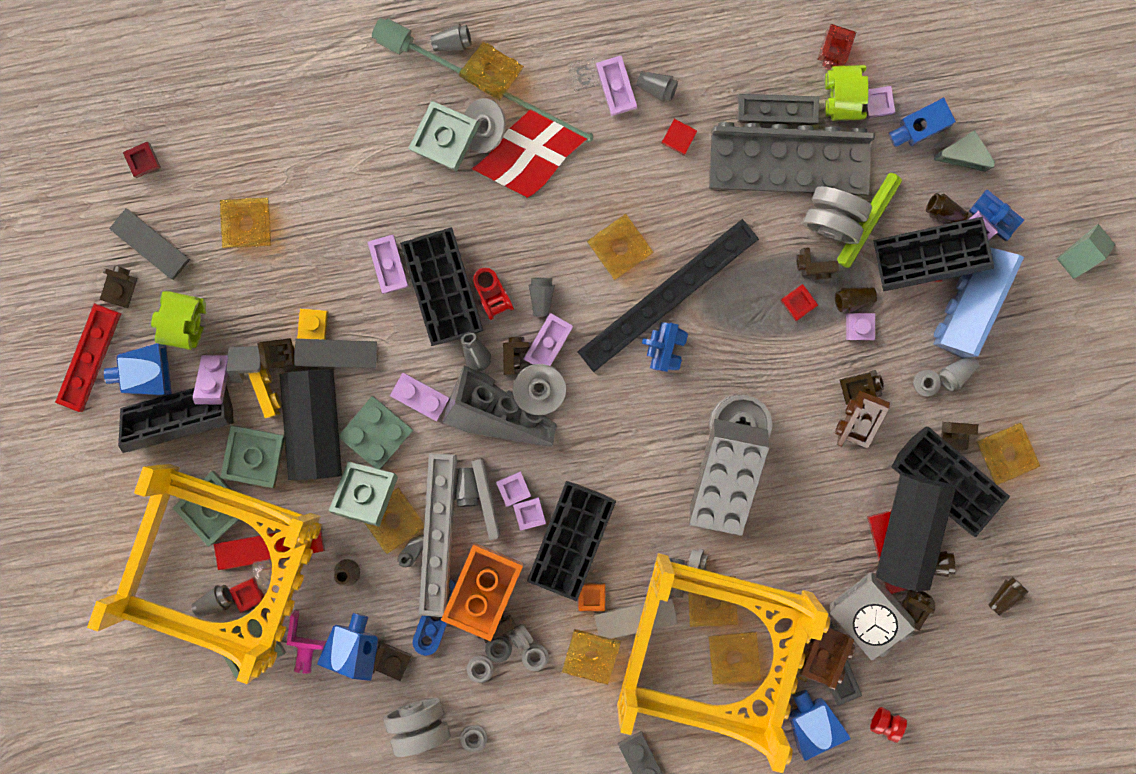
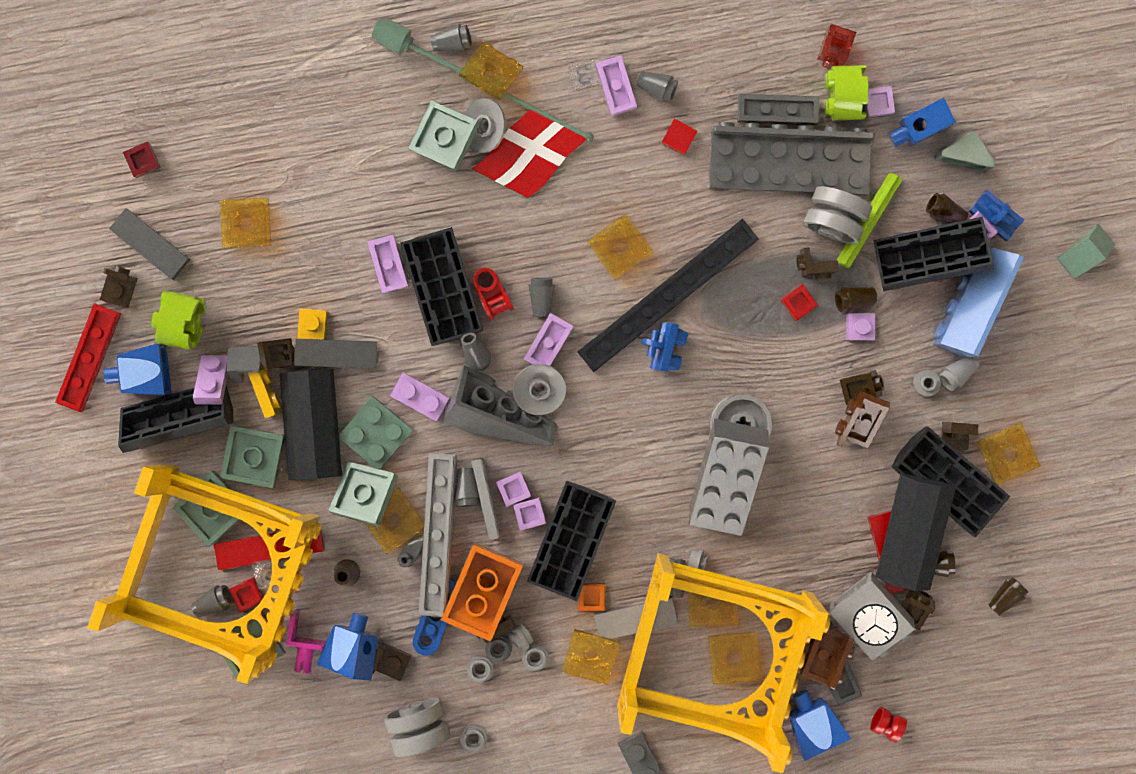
(511, 359): dark brown bracket -> none

